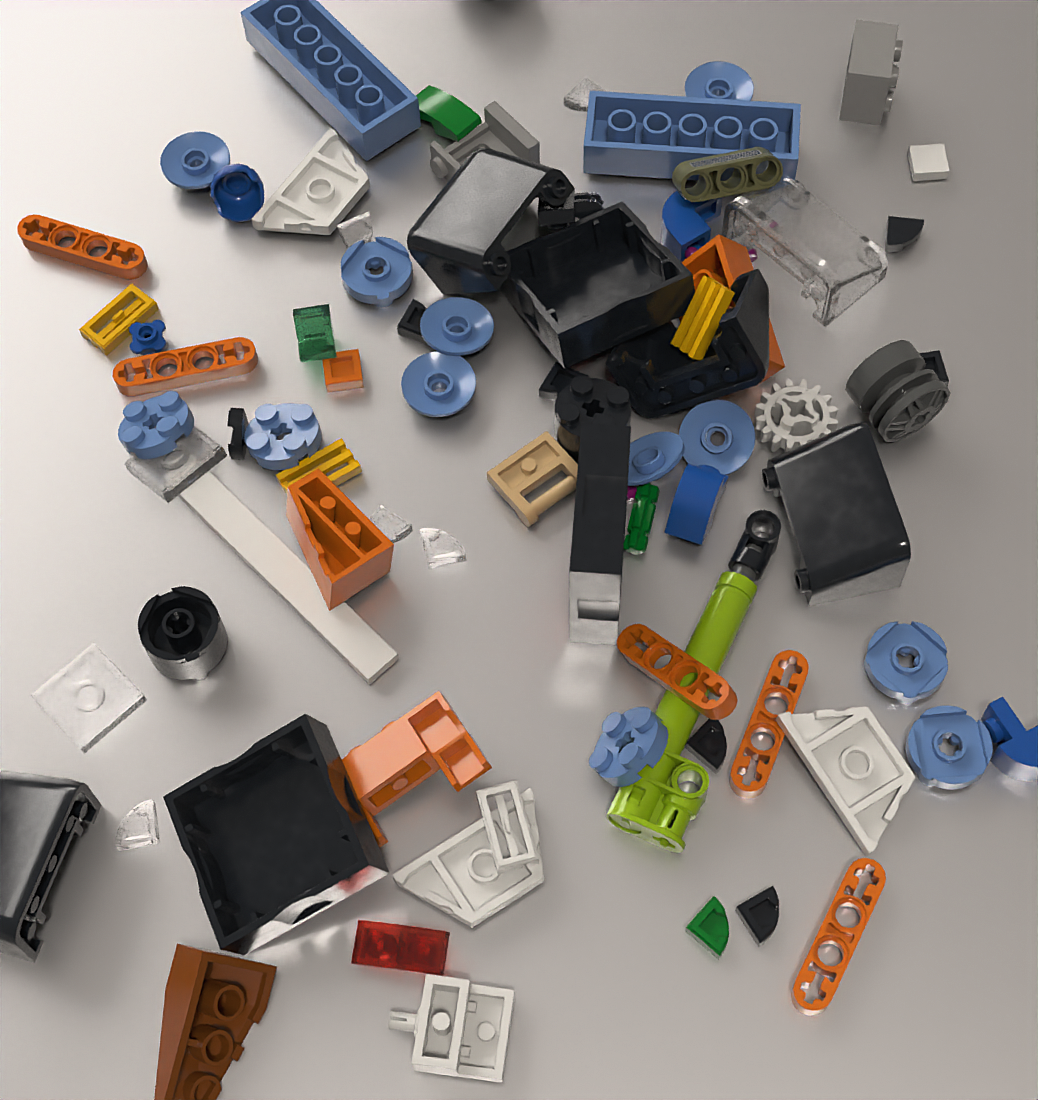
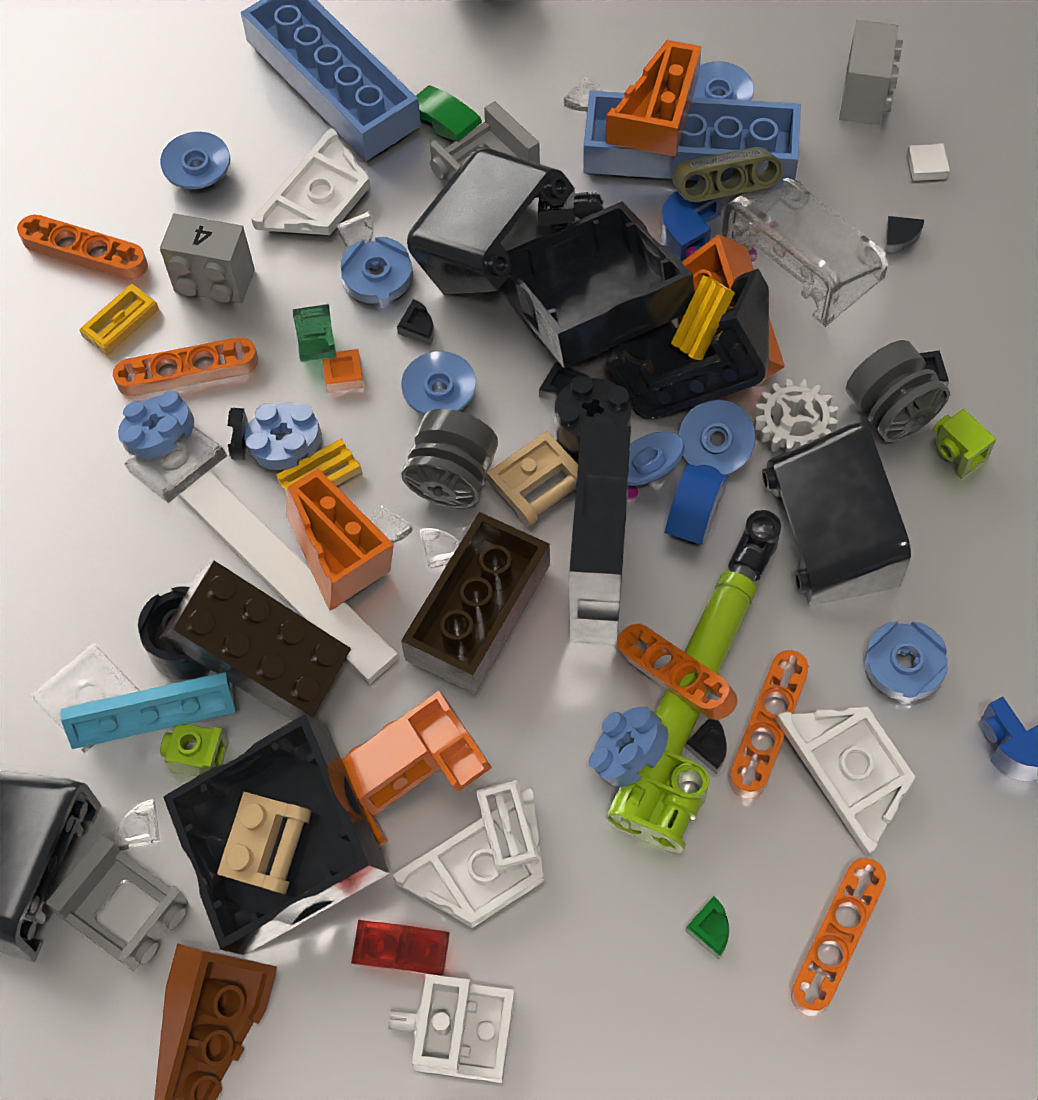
(92, 886): none -> light grey window
(148, 710): none -> medium azure fence
(149, 345): blue plate -> none
(206, 754): none -> lime brick
(207, 258): none -> light grey brick
(237, 192): blue hair -> none
(254, 839): none -> tan plate
(256, 642): none -> dark brown brick
(450, 458): none -> dark grey wheel
(456, 326): medium blue dish -> none
(476, 602): none -> dark brown brick
(641, 519): green axle -> none
(658, 103): none -> orange wedge
(760, 915): black tile -> none
(936, 767): medium blue plate -> none
(963, 441): none -> lime brick

